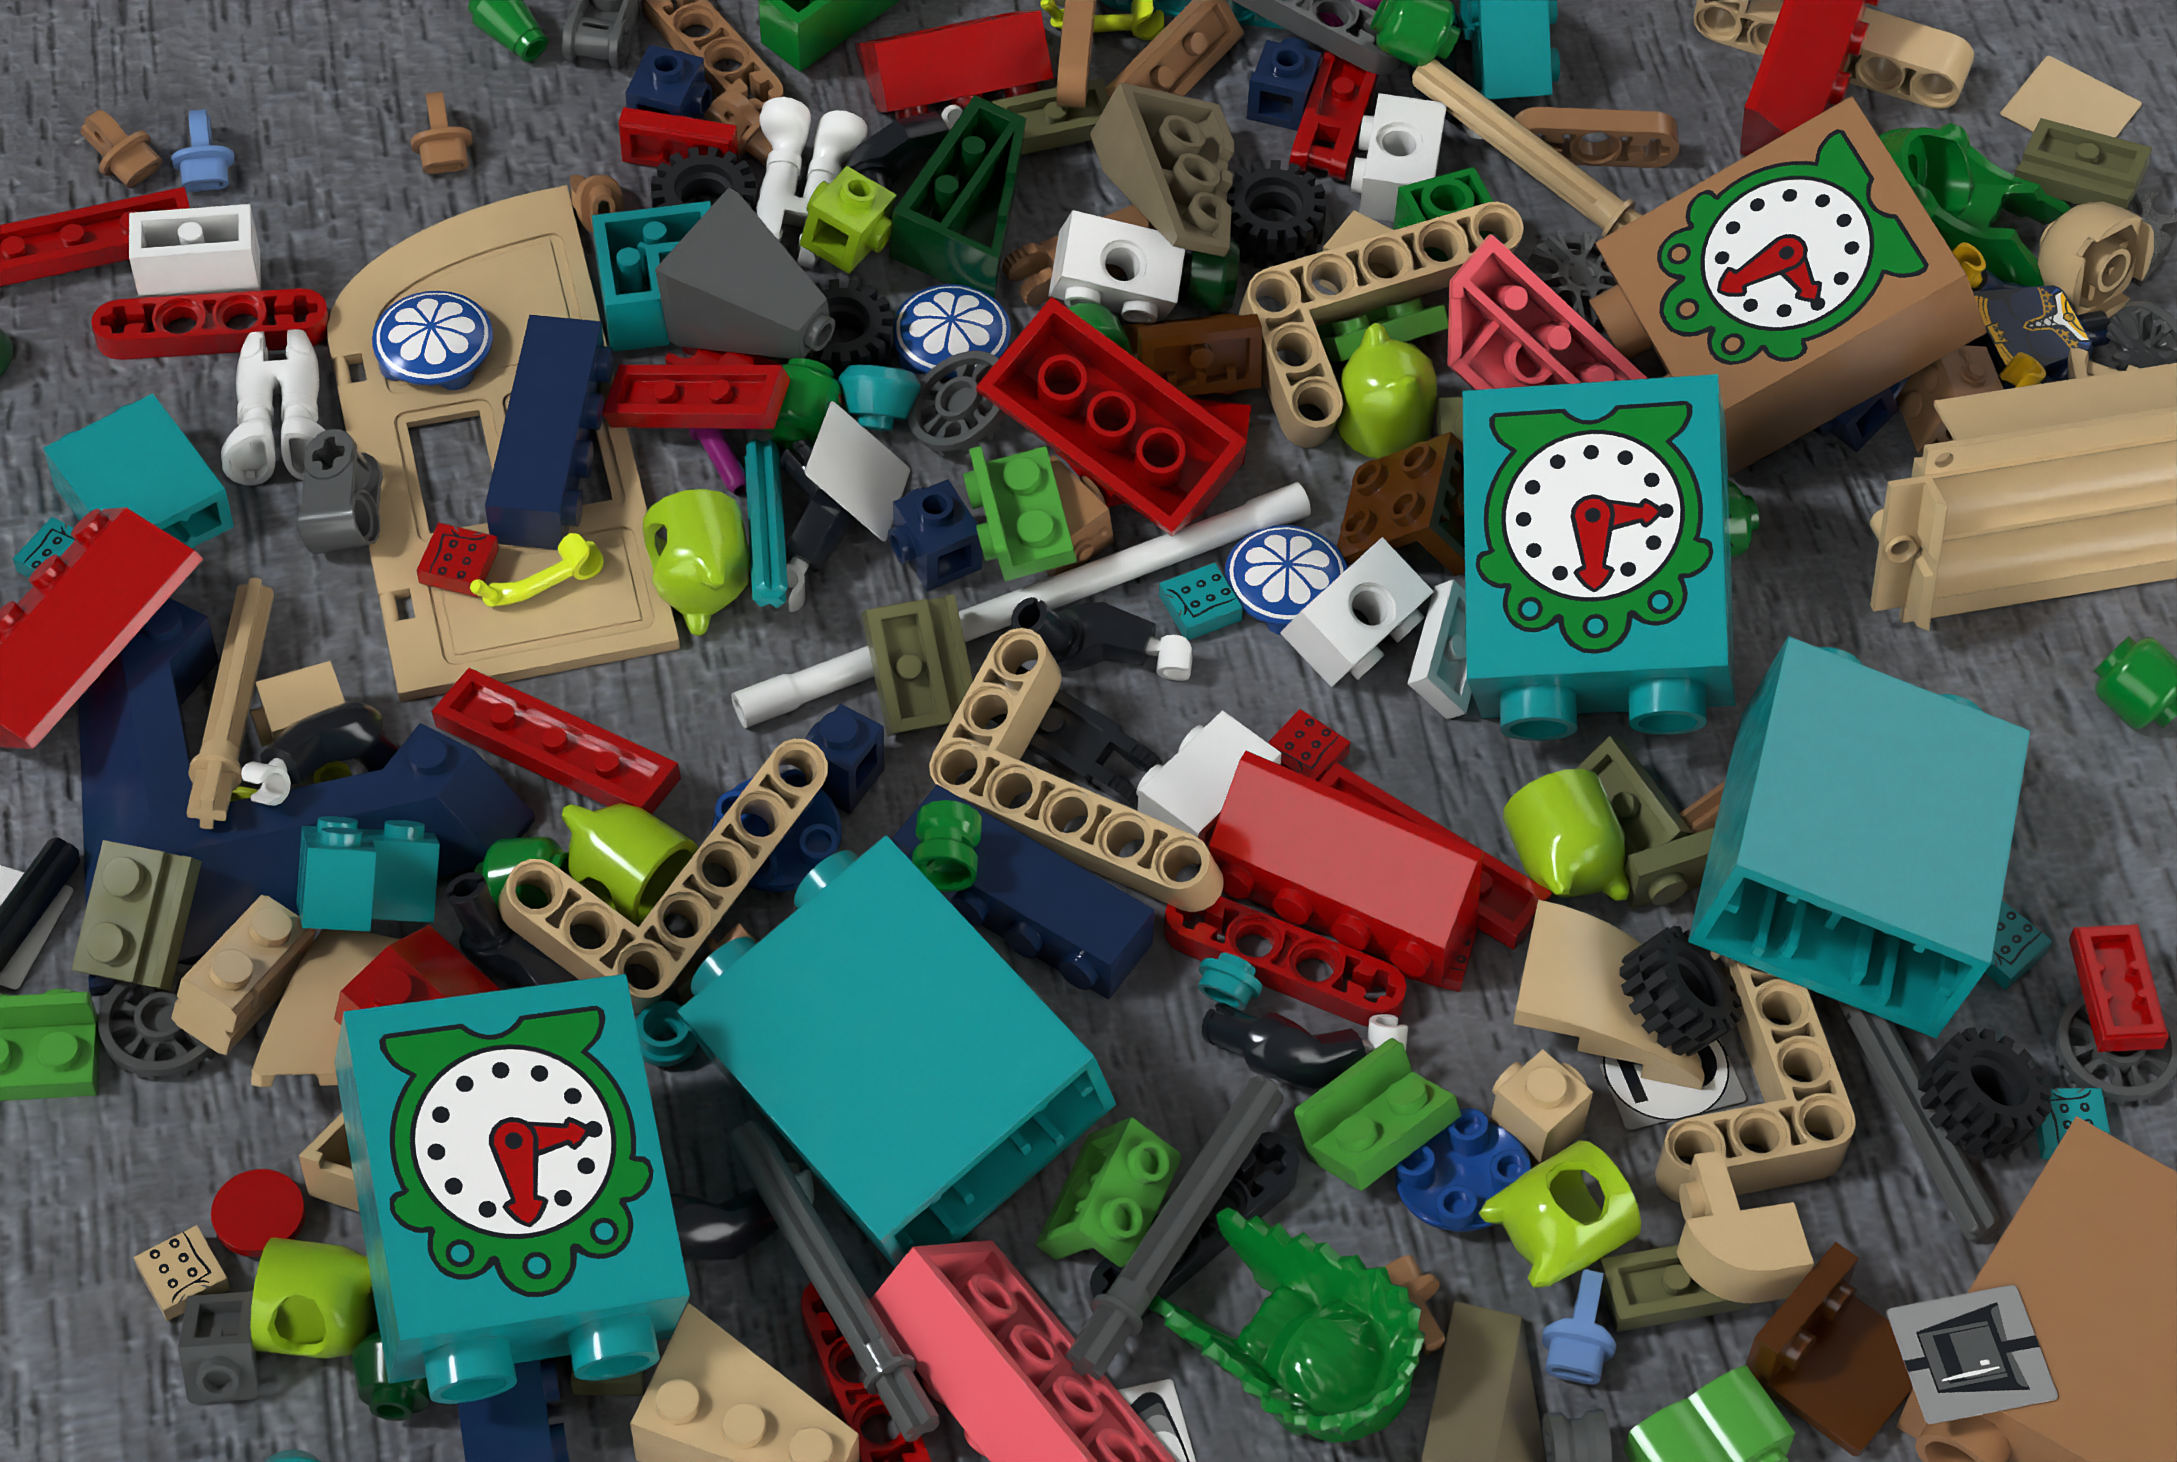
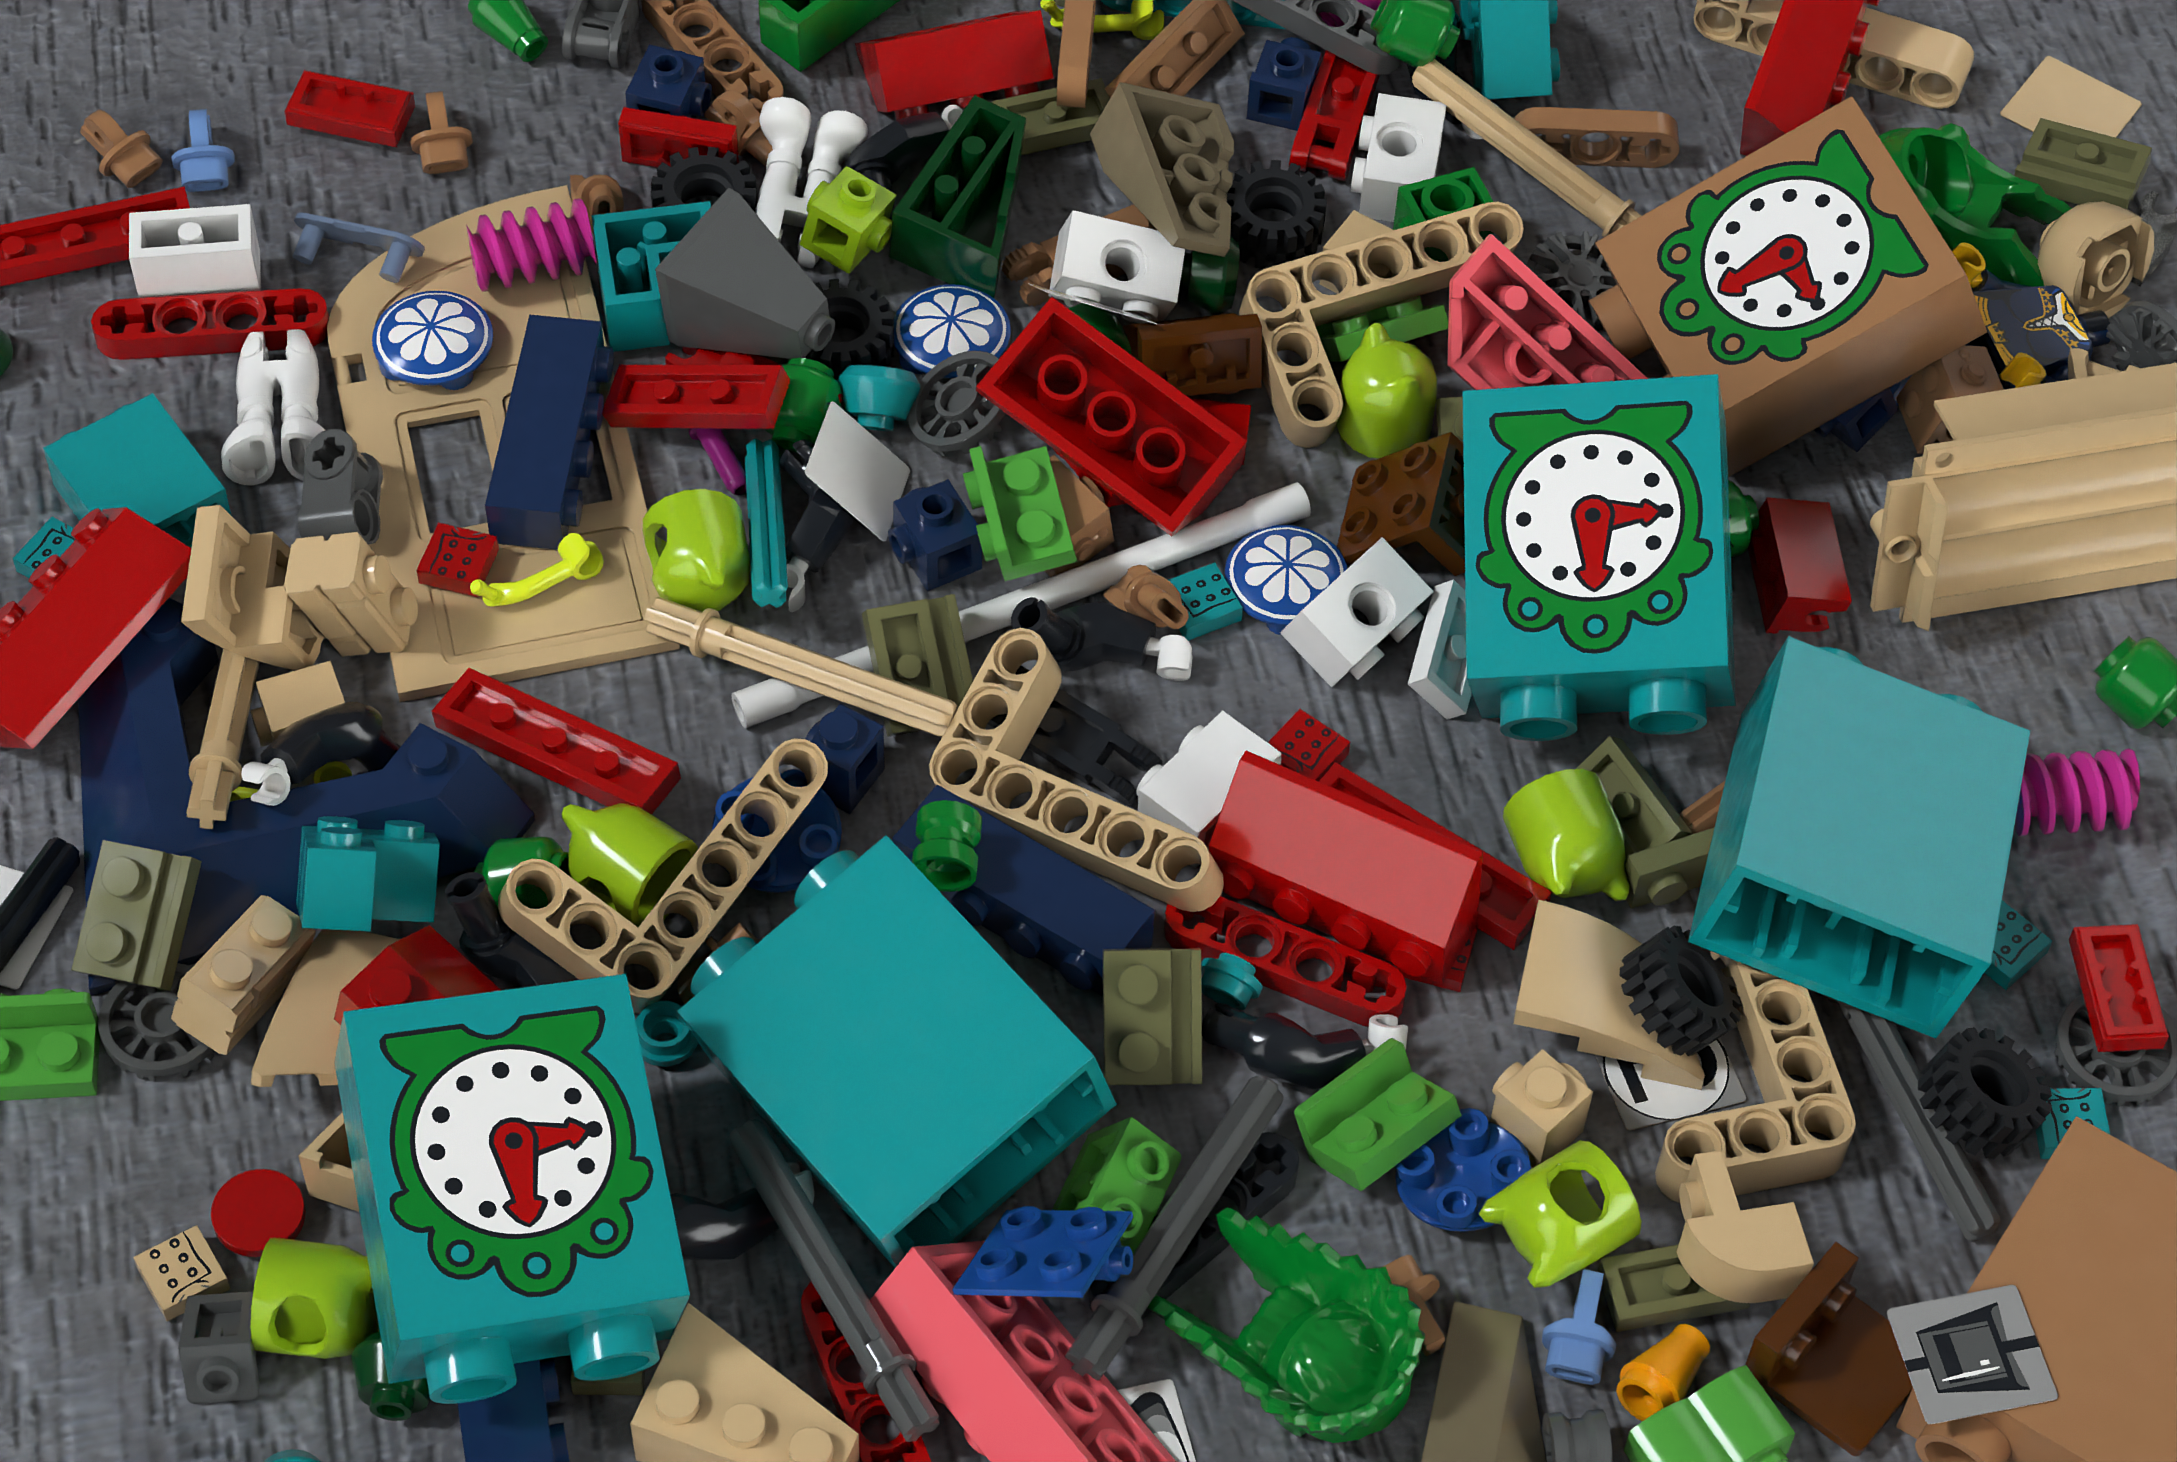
(240, 597): none -> tan slope
(318, 227): none -> sand blue piece
(350, 108): none -> red plate
(350, 594): none -> tan brick
(531, 244): none -> dark pink piece
(821, 674): none -> tan axle
(1049, 1253): none -> blue hinge
(1091, 303): none -> white sticker
(1148, 597): none -> medium nougat piece
(1152, 1016): none -> olive plate
(1662, 1372): none -> light orange cone
(1797, 565): none -> red hinge
(2078, 788): none -> dark pink piece

